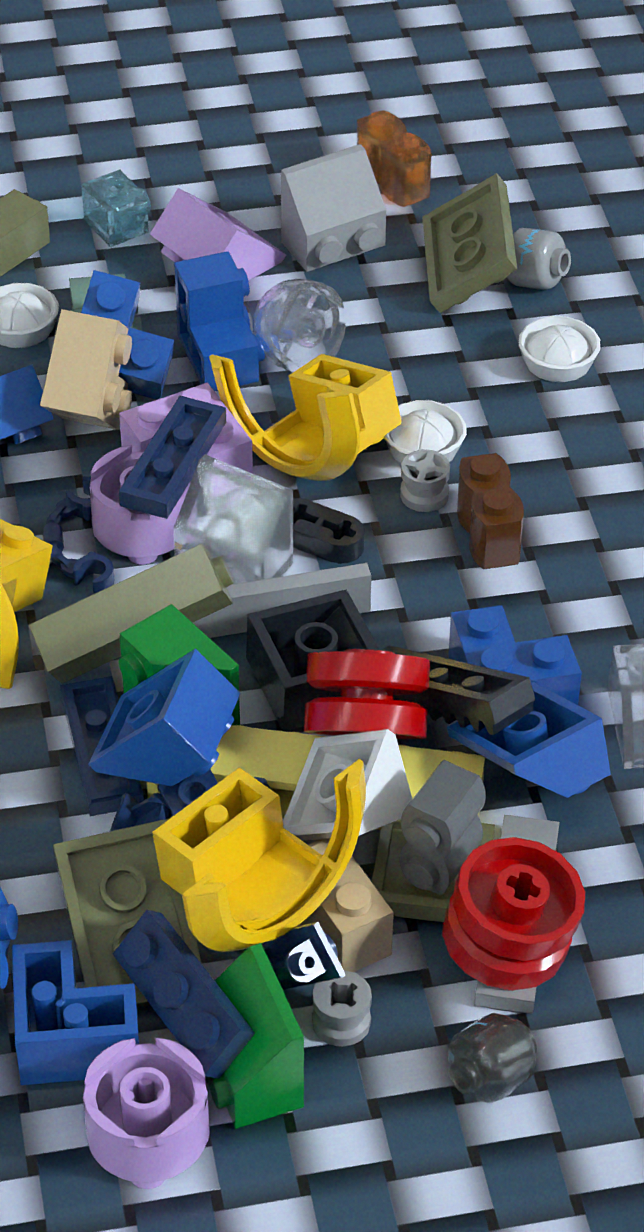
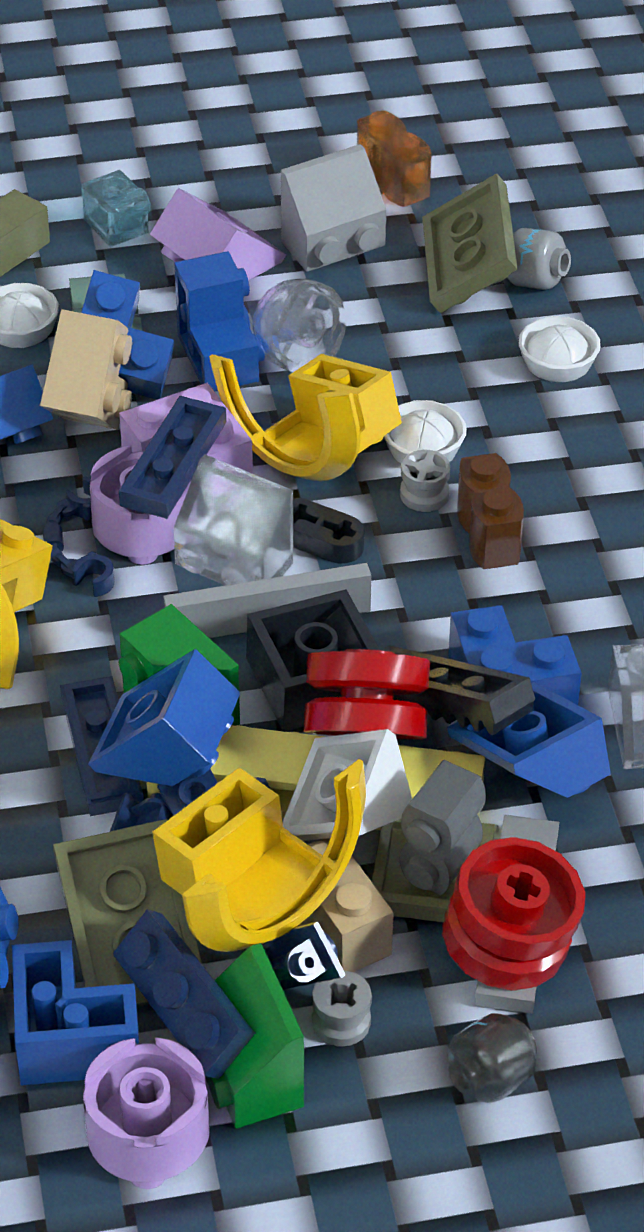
(89, 630): olive brick -> none

